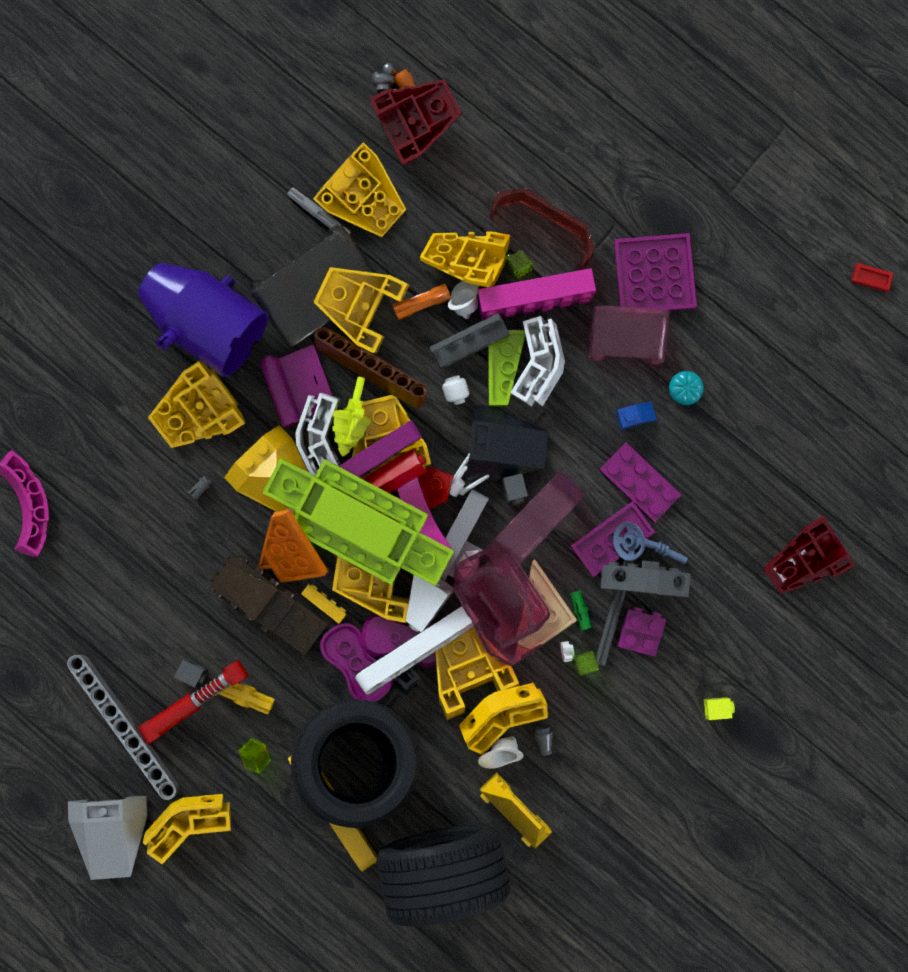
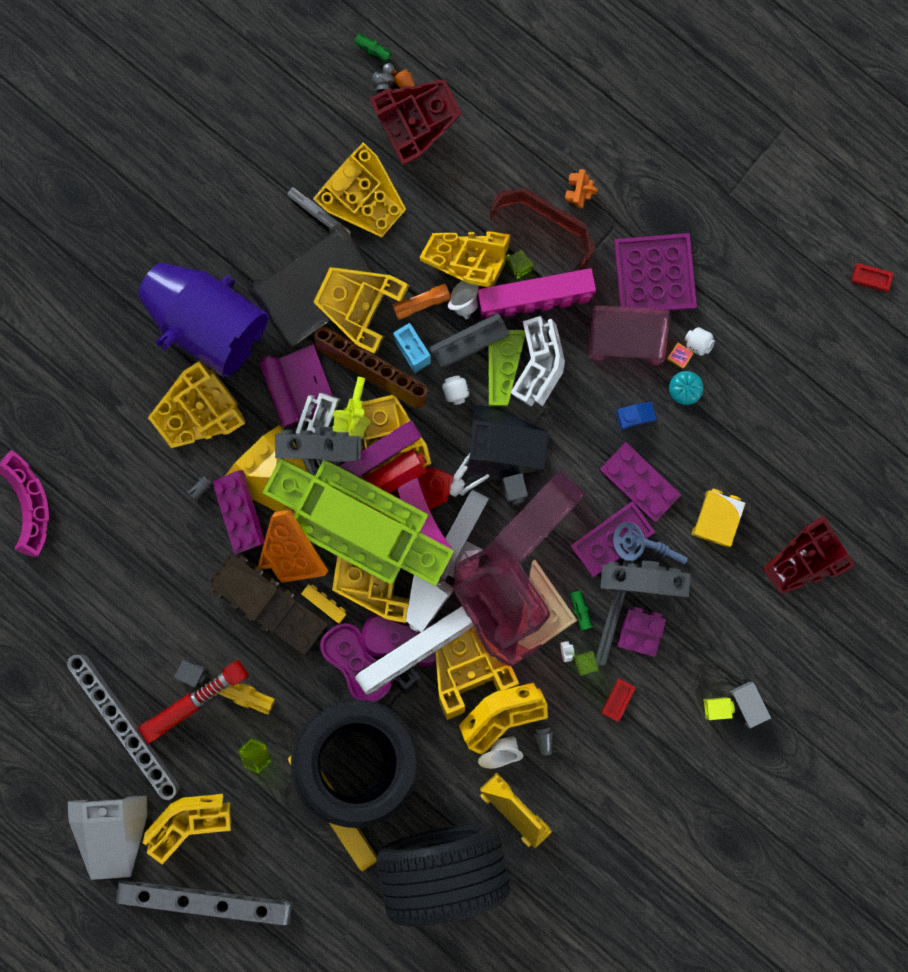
(204, 902): none -> flat silver beam
(238, 512): none -> magenta plate
(322, 445): none -> dark grey brick
(372, 47): none -> green pin
(412, 348): none -> medium azure window
(583, 189): none -> orange hips
(618, 700): none -> red tile
(680, 355): none -> tile
(699, 341): none -> white head
(719, 518): none -> yellow panel
(750, 704): none -> light grey panel

